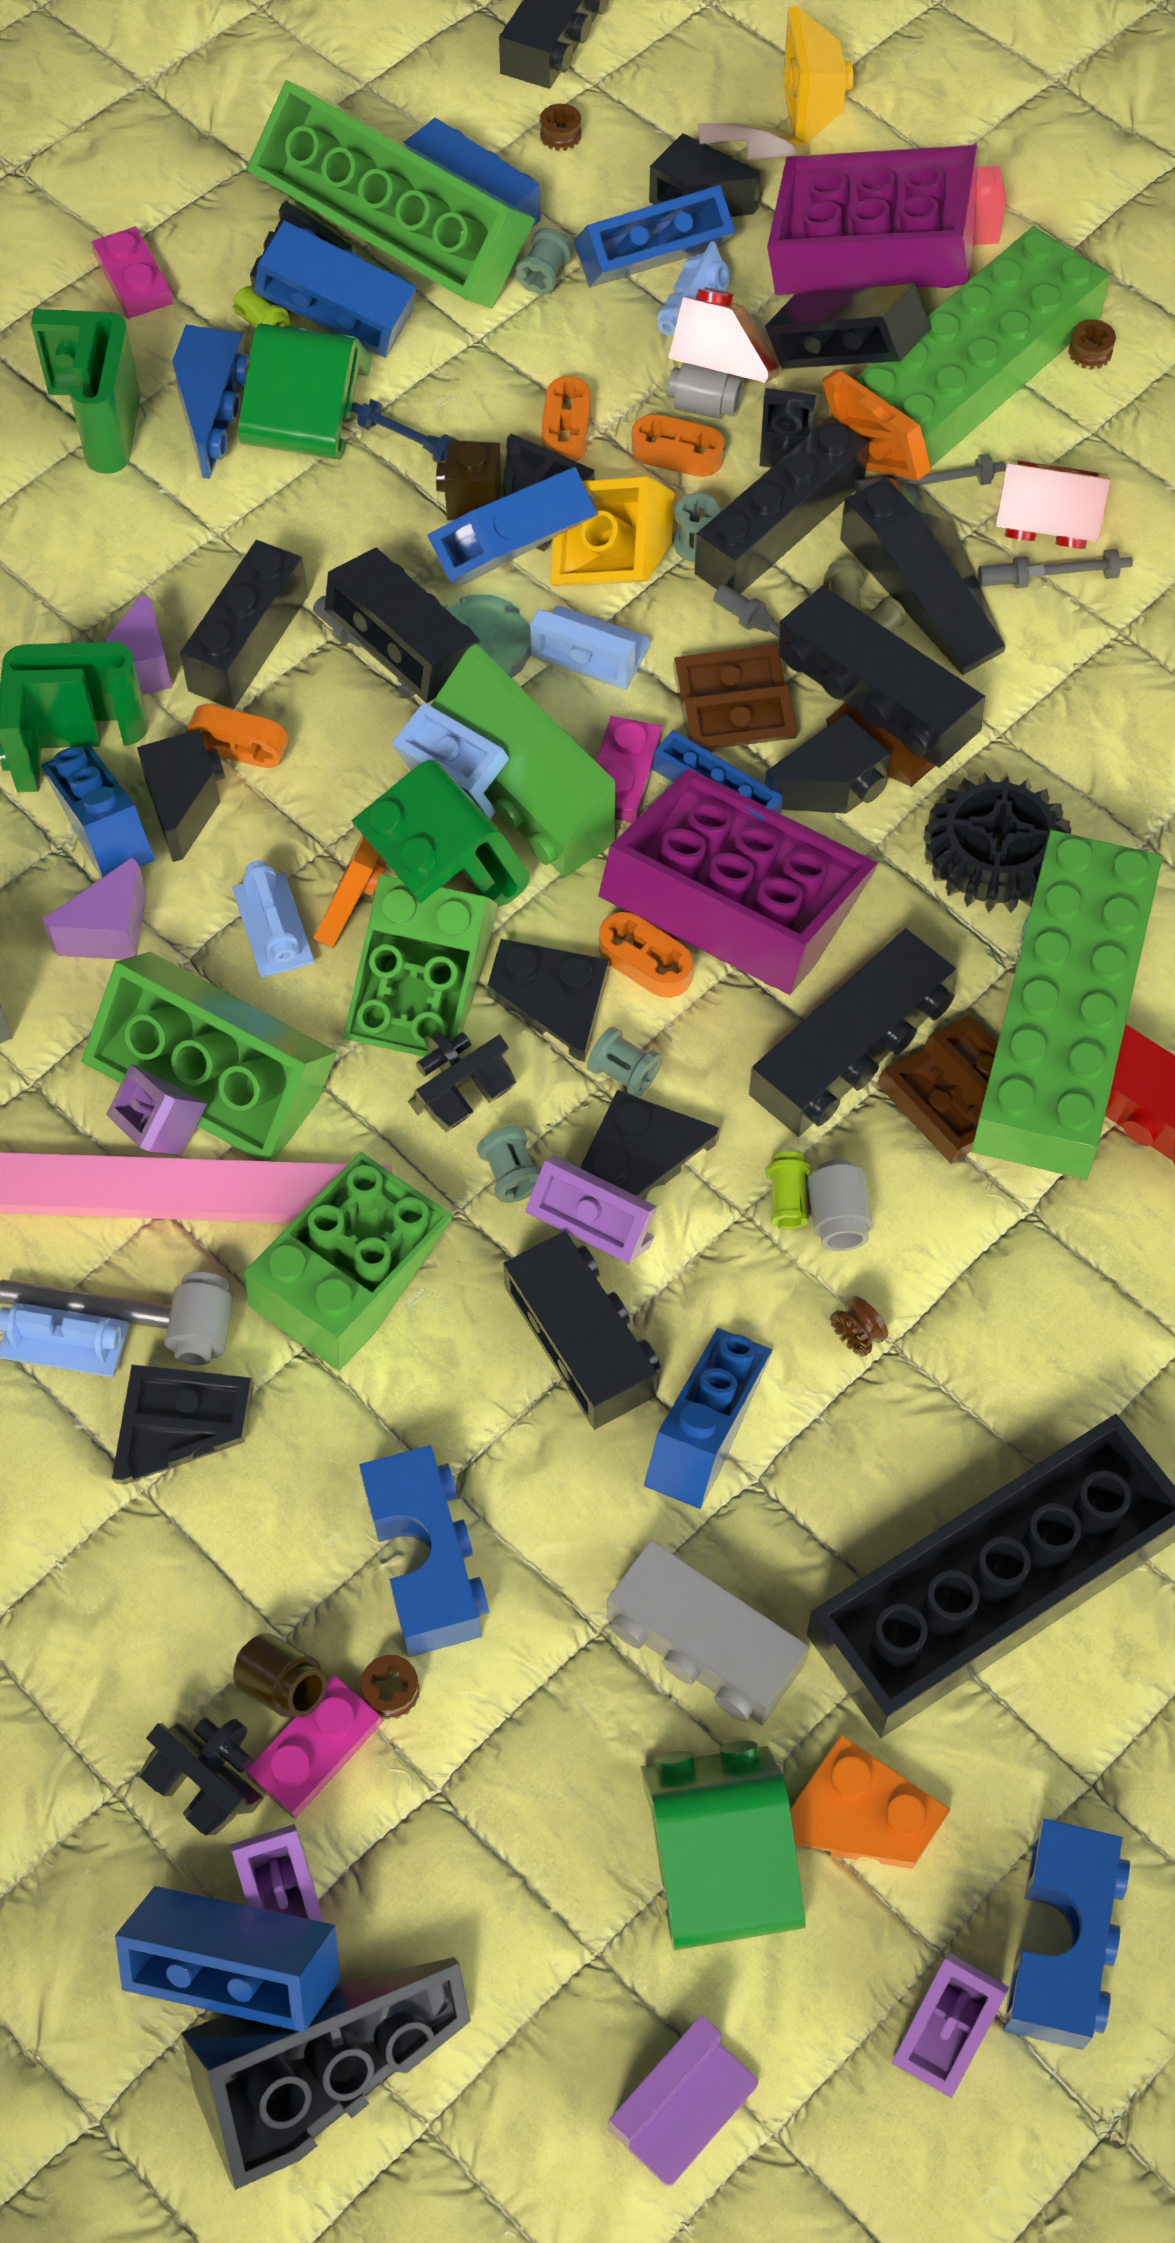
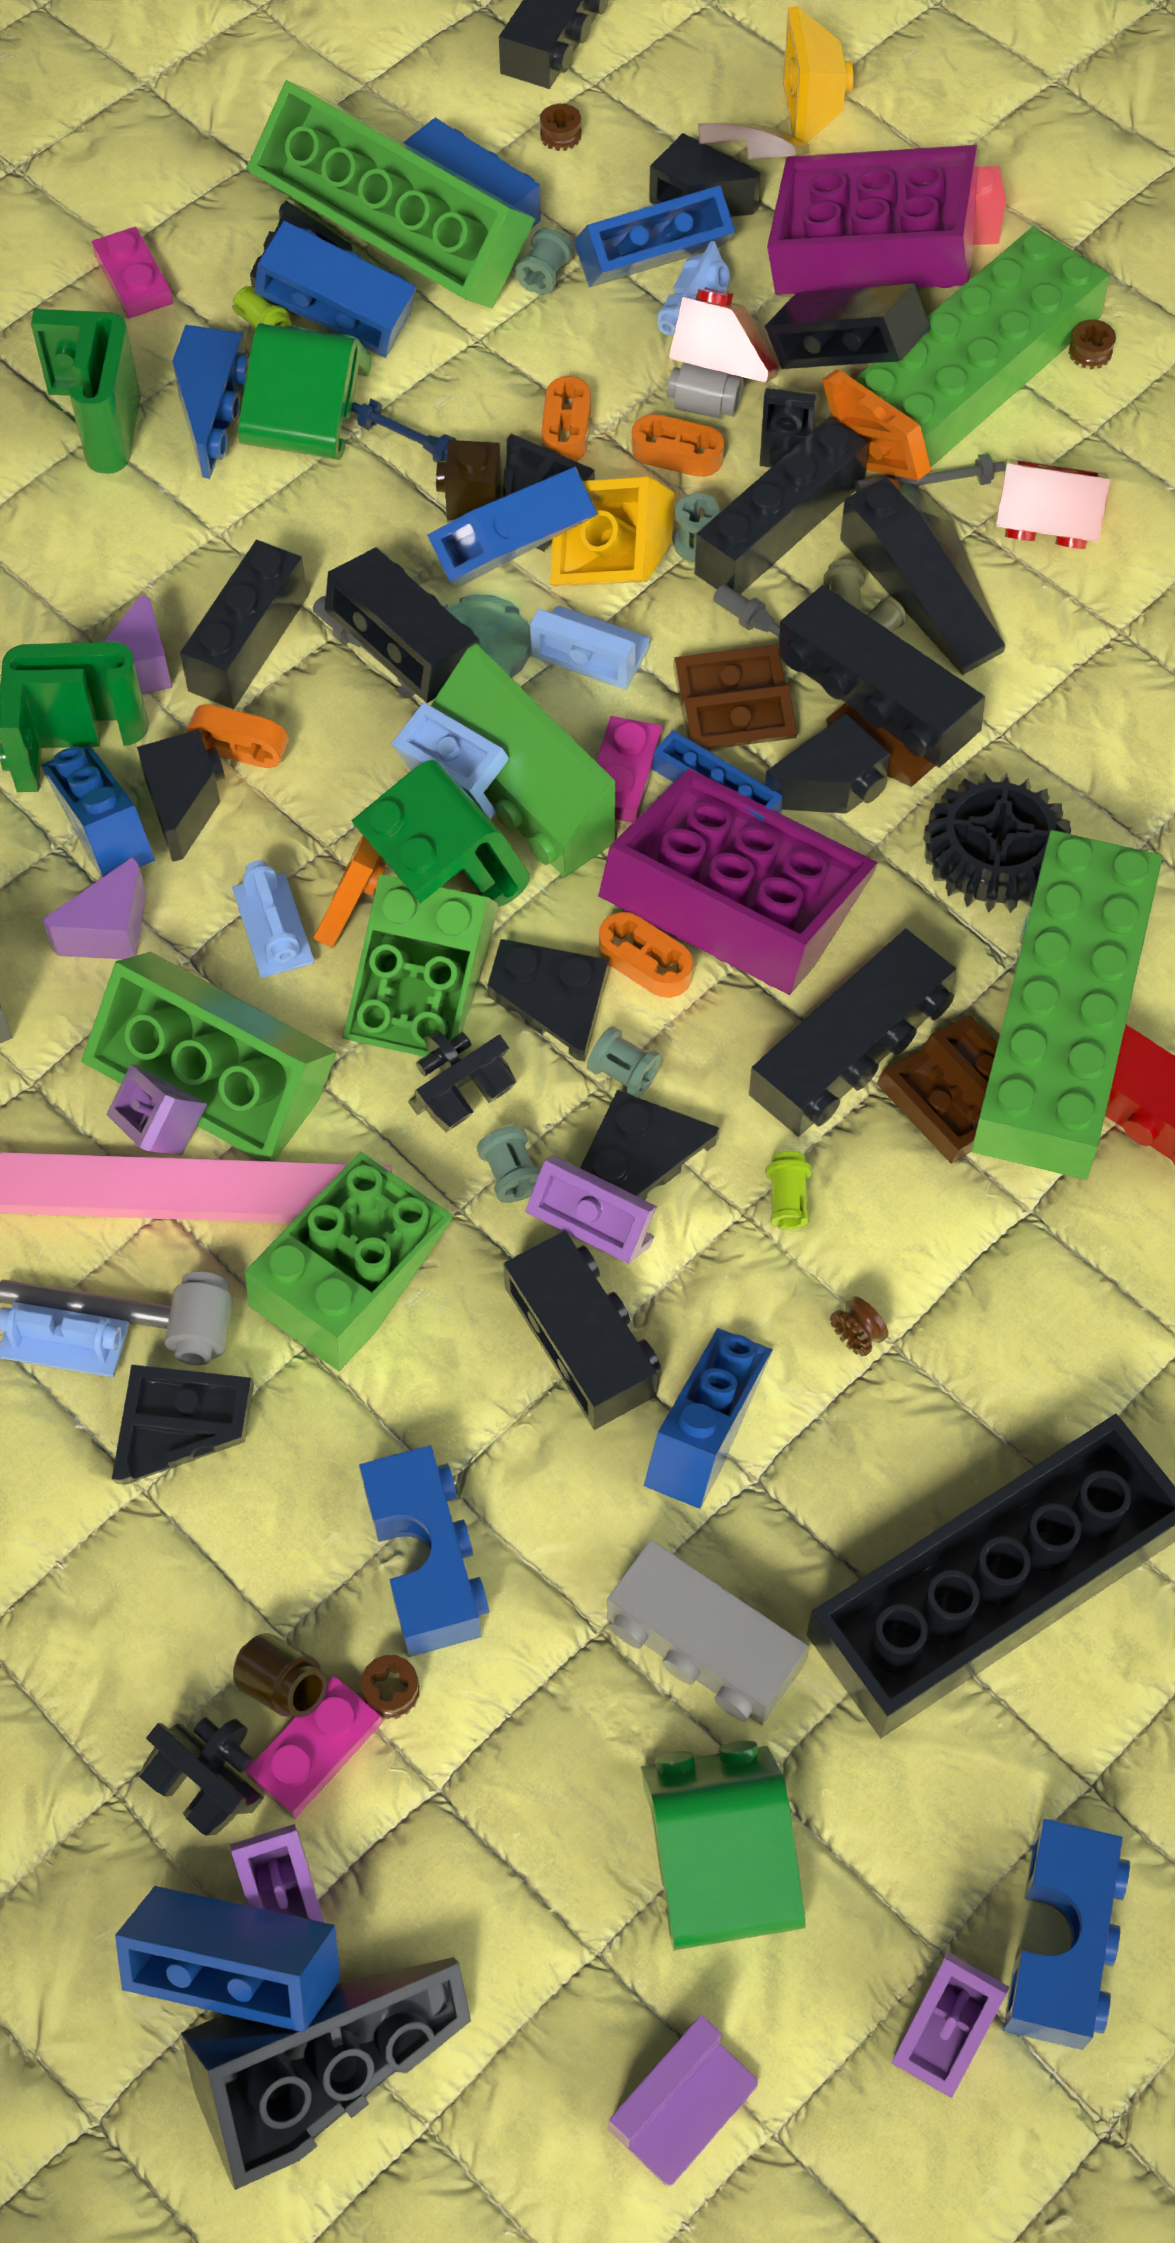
(840, 1205): light grey brick -> none
(865, 1810): orange wing -> none
(1019, 571): dark grey piece -> none

